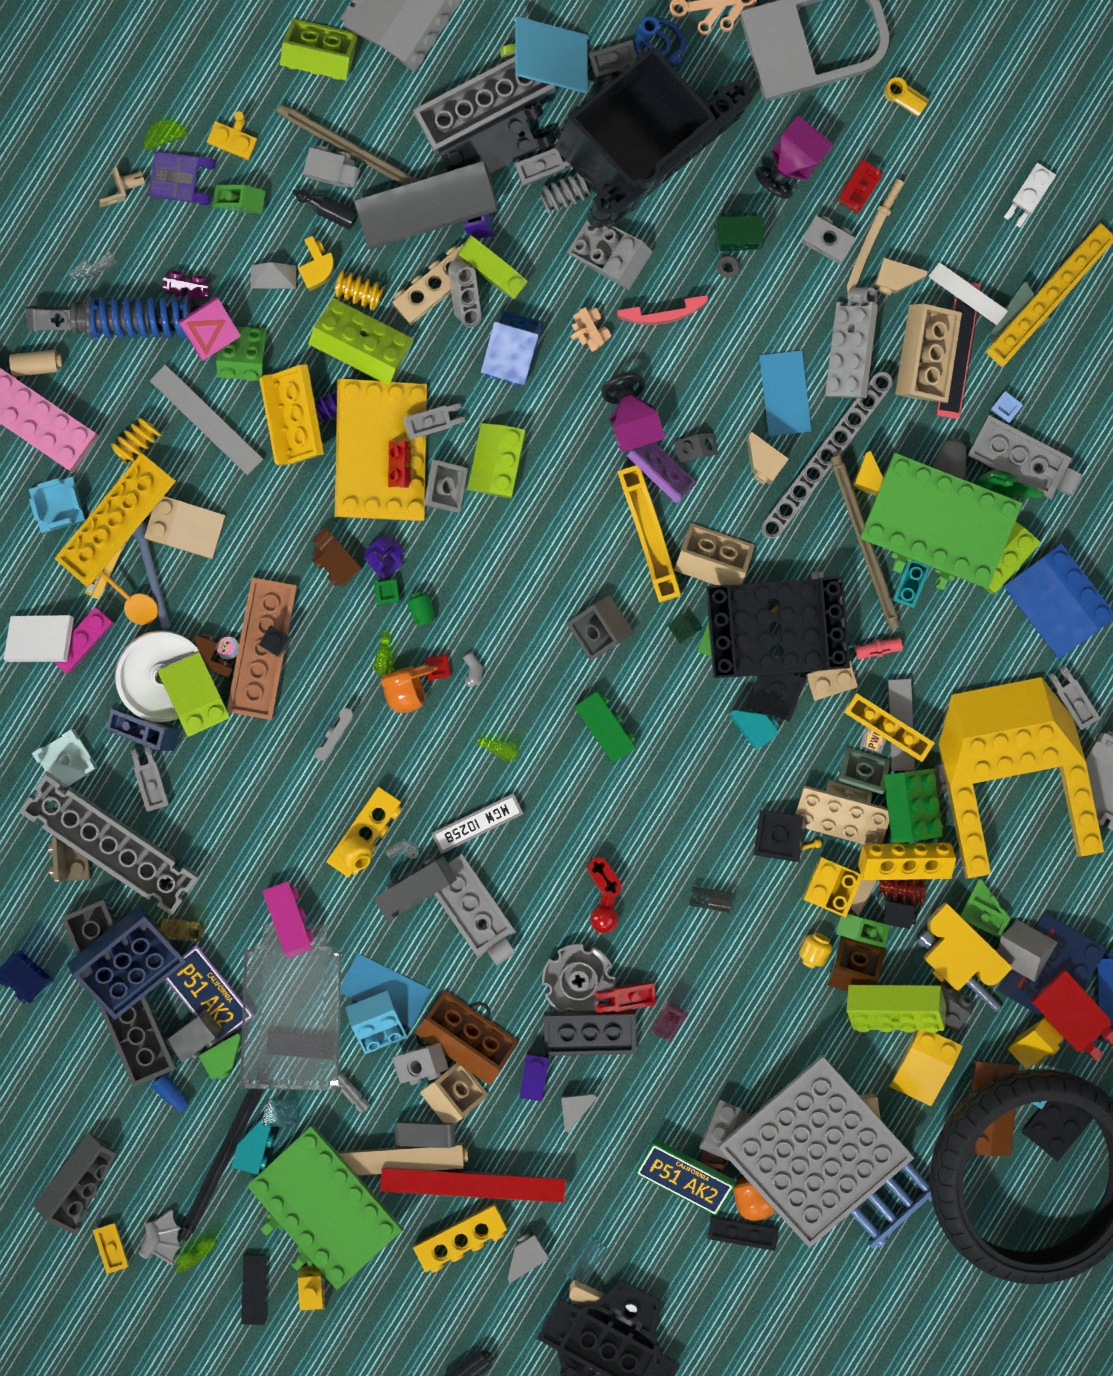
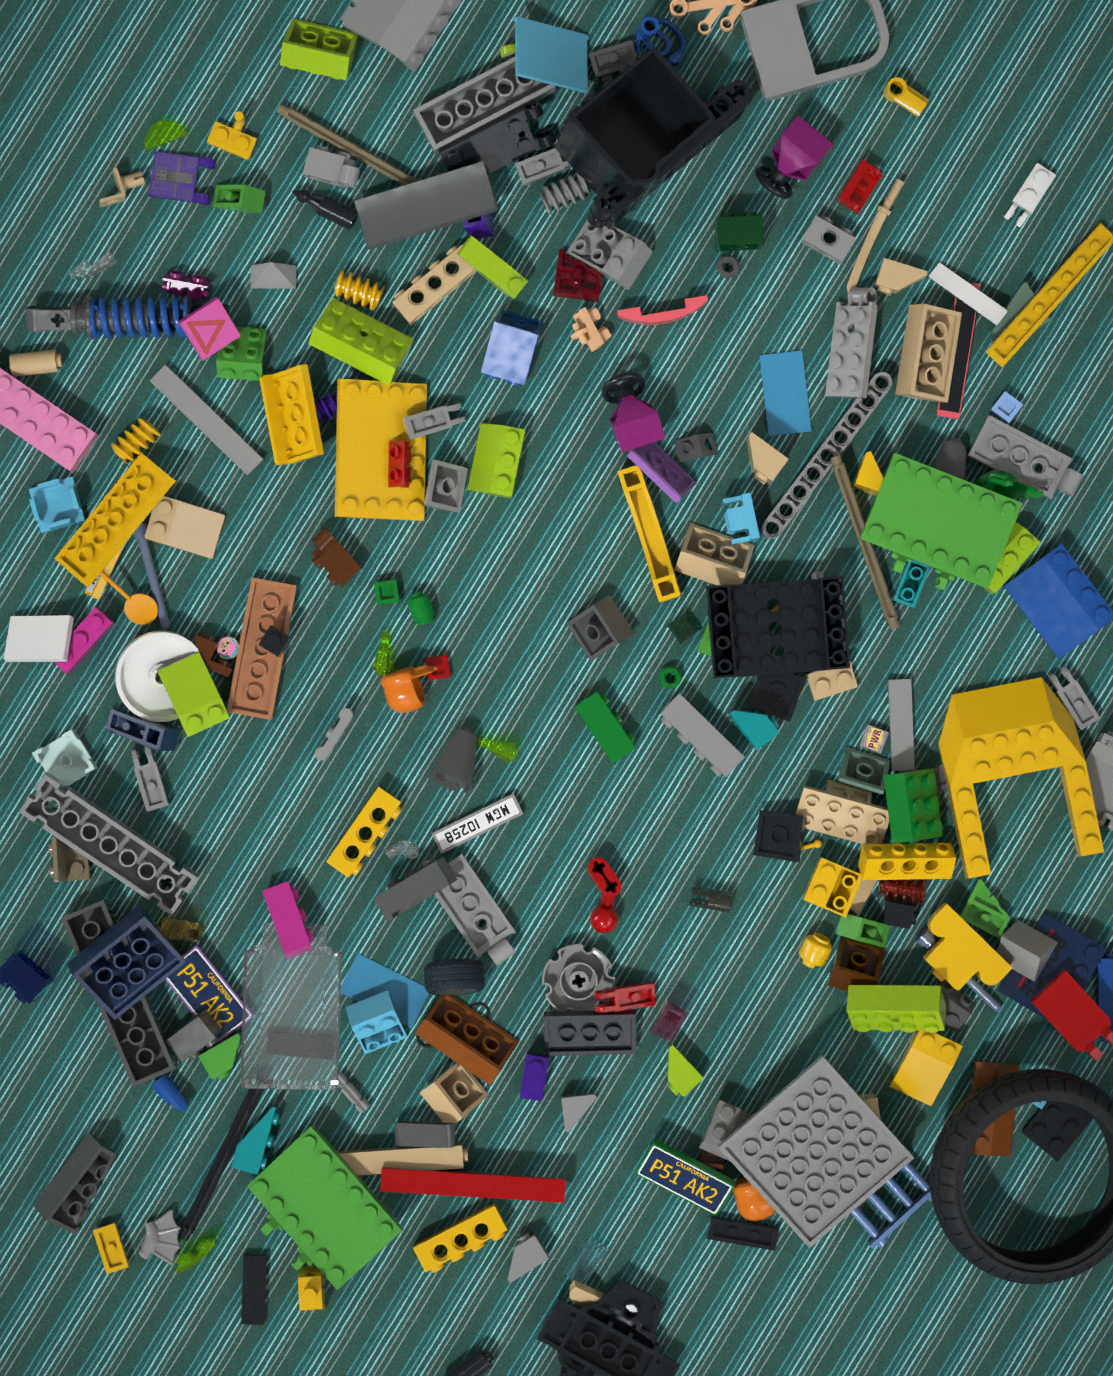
(280, 1113): clear light blue slope -> none
(320, 269): yellow brick -> none
(355, 853): yellow head -> none
(385, 556): dark purple hair -> none
(420, 1063): light grey brick -> none
(454, 977): none -> black wheel
(457, 762): none -> dark grey cone
(470, 300): light grey beam -> none
(475, 671): light grey arm -> none
(576, 280): none -> dark red slope
(670, 669): none -> green plate
(681, 1072): none -> lime slope
(702, 735): none -> light grey brick
(741, 519): none -> medium azure panel
(878, 648): coral pin -> none
(889, 727): yellow brick -> none
(1036, 1043): yellow brick -> none

